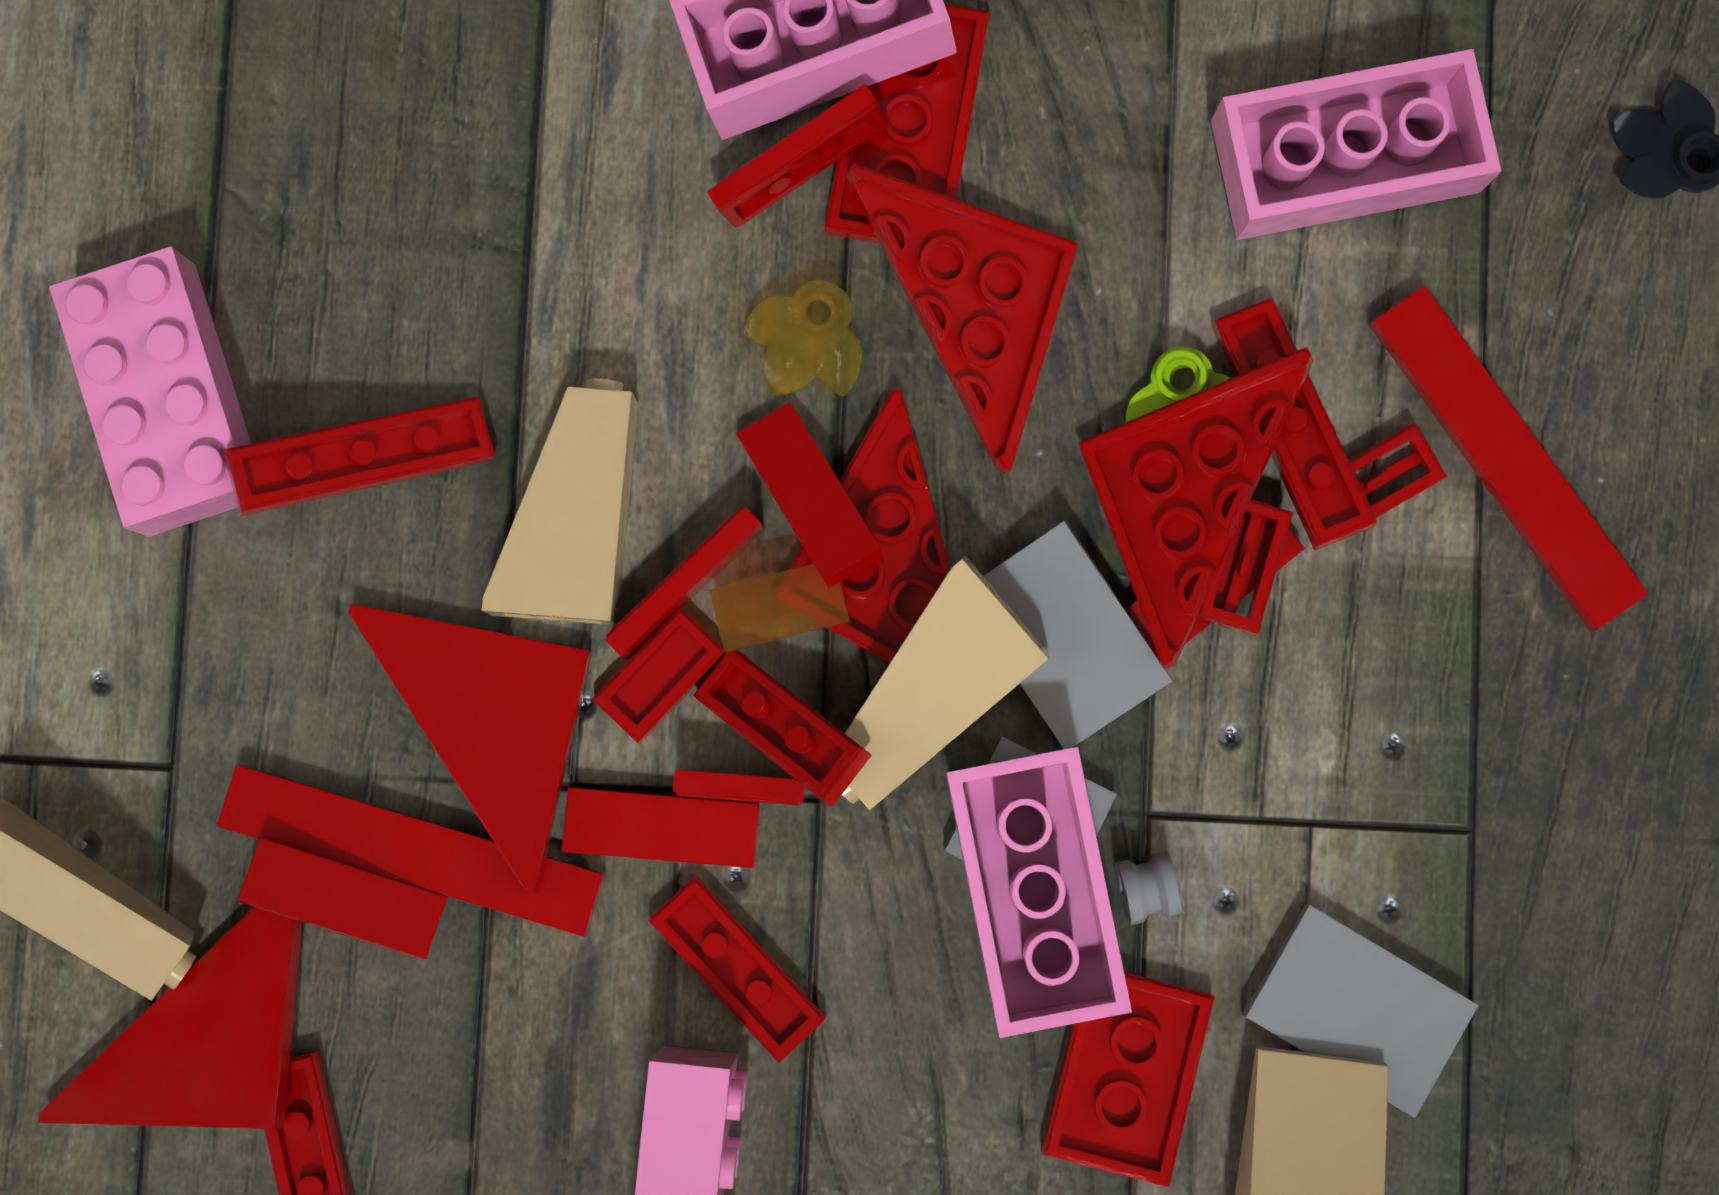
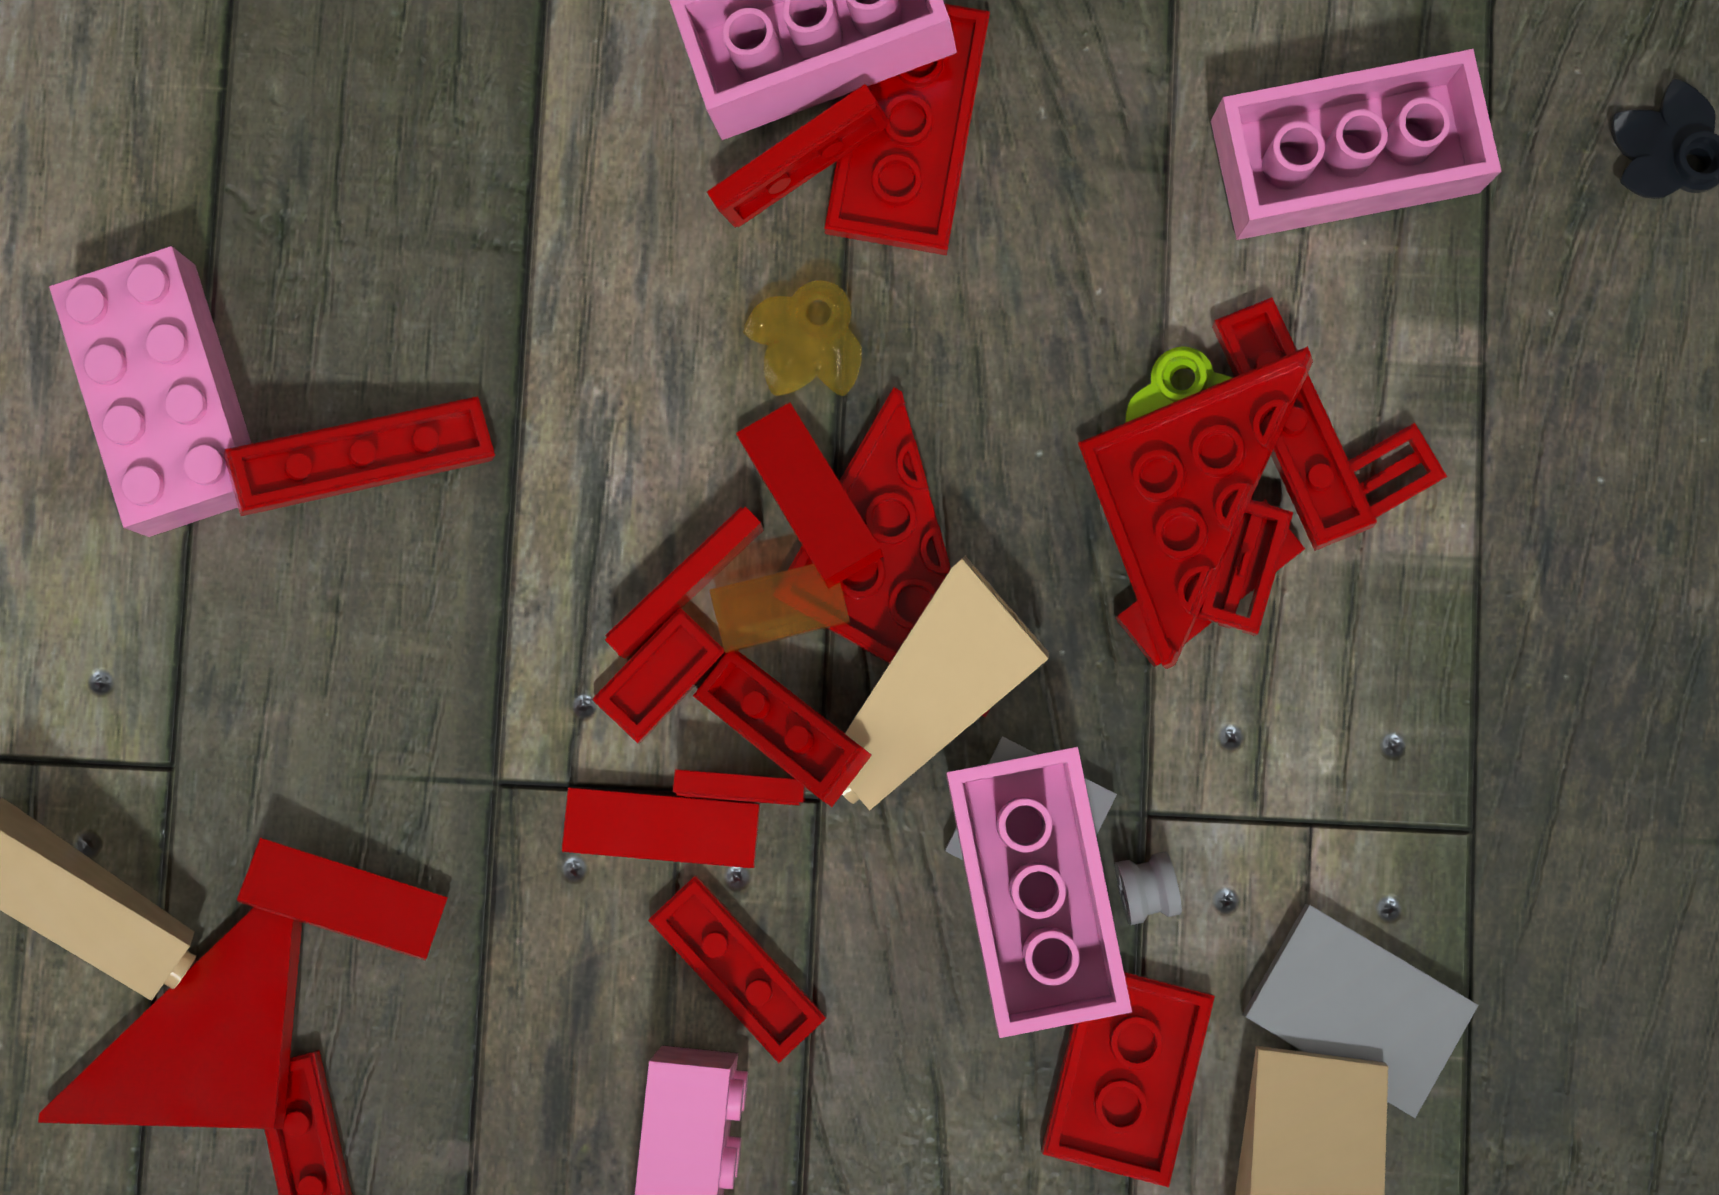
(405, 849): red tile -> none
(495, 715): red tile -> none
(572, 522): tan slope -> none
(981, 293): red tile -> none
(1095, 649): light grey tile -> none
(1508, 459): red tile -> none

